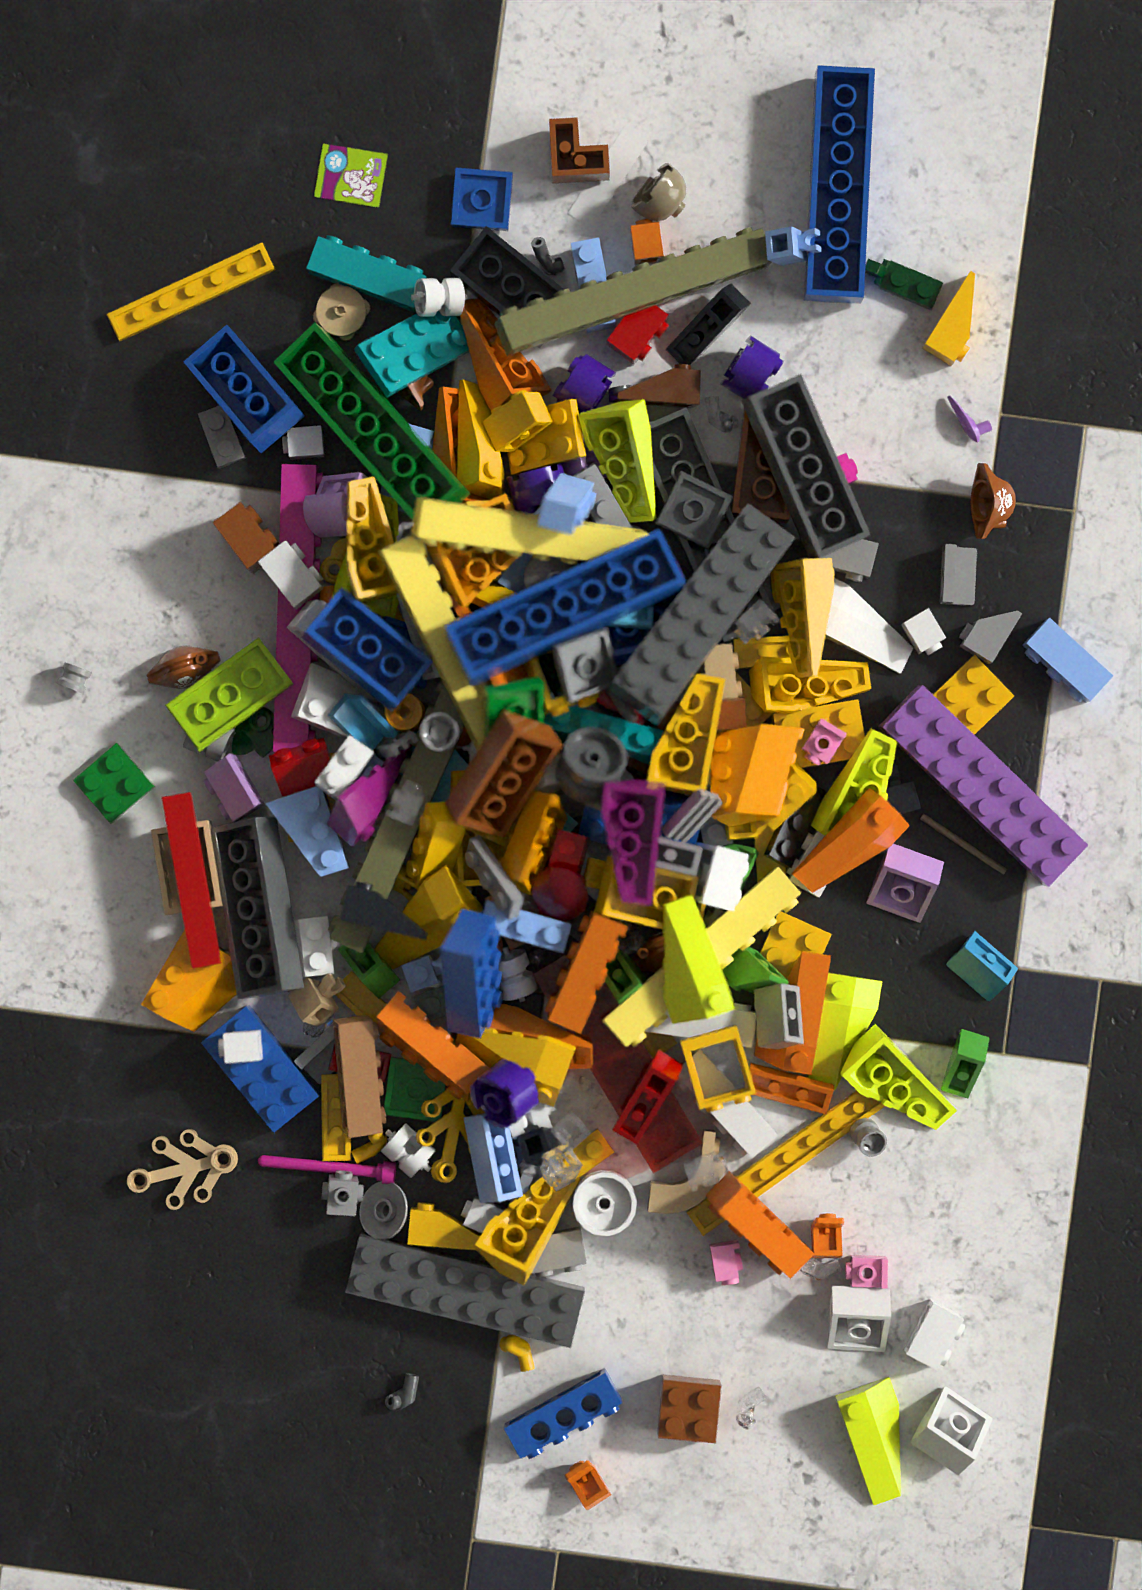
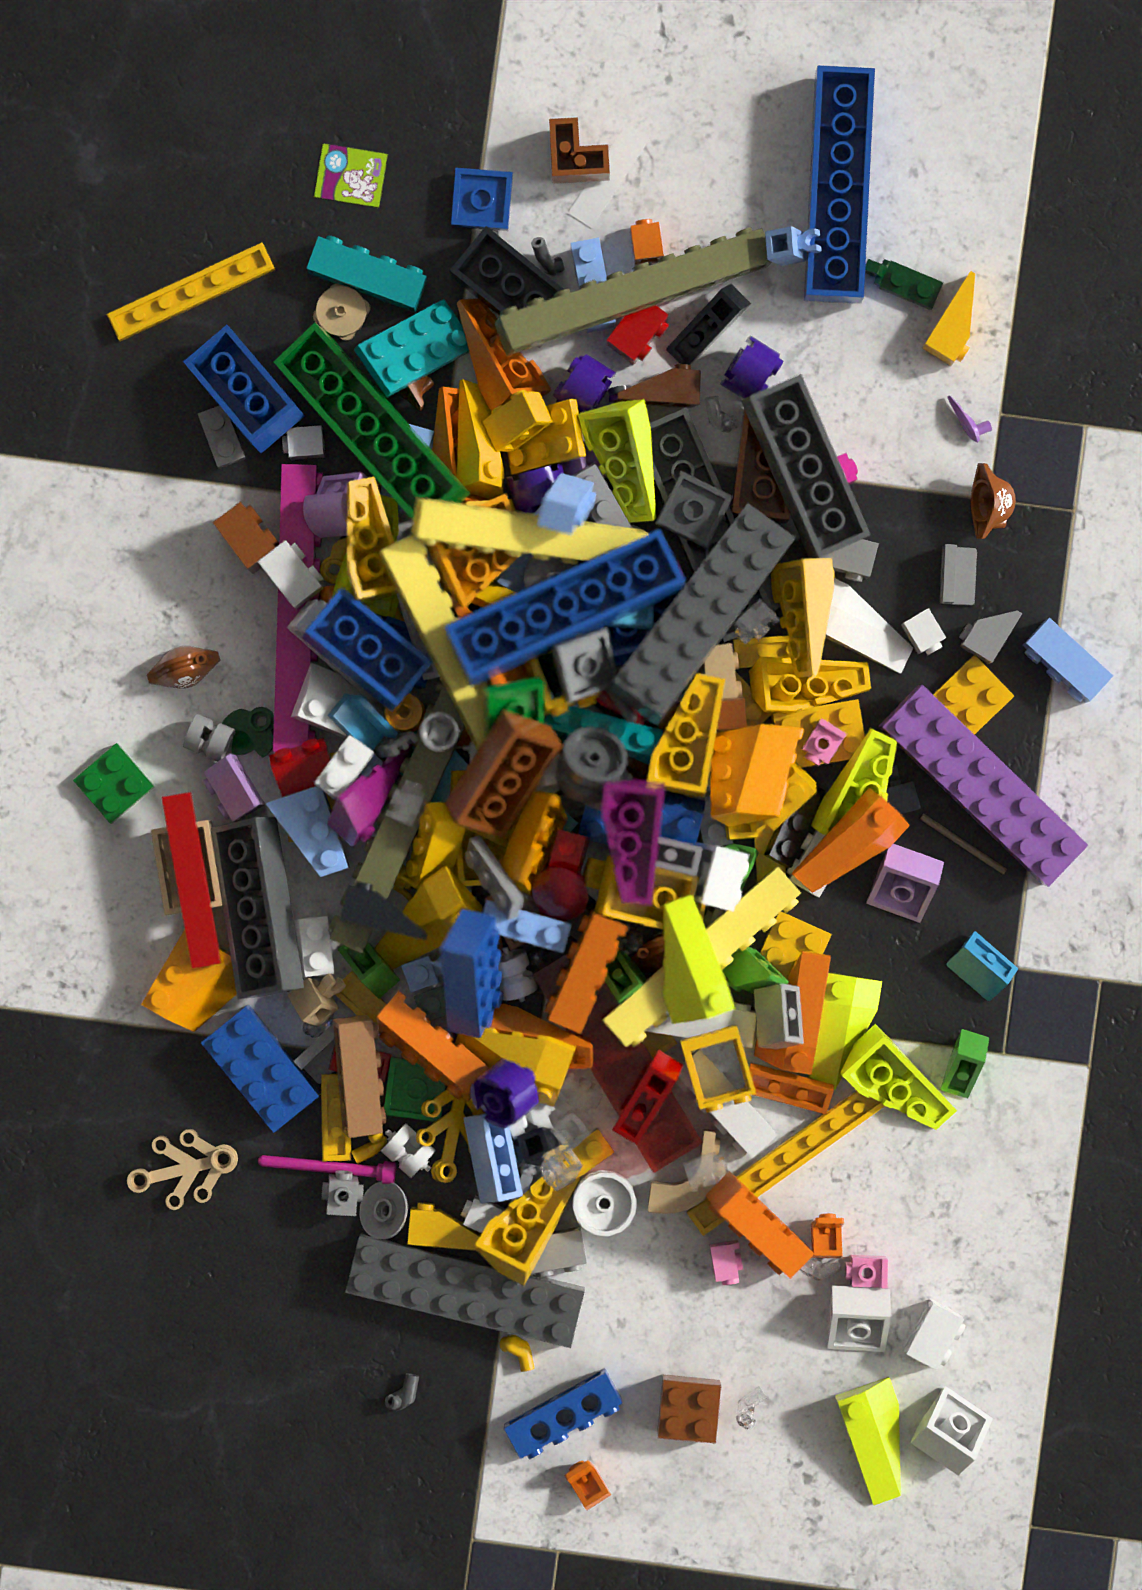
(74, 677): light grey wheel -> none
(229, 694): lime tile -> none
(241, 1046): white brick -> none
(442, 297): white wheel -> none
(661, 195): dark tan cylinder -> none
(692, 815): light grey tile -> none
(868, 1137): light grey wheel -> none

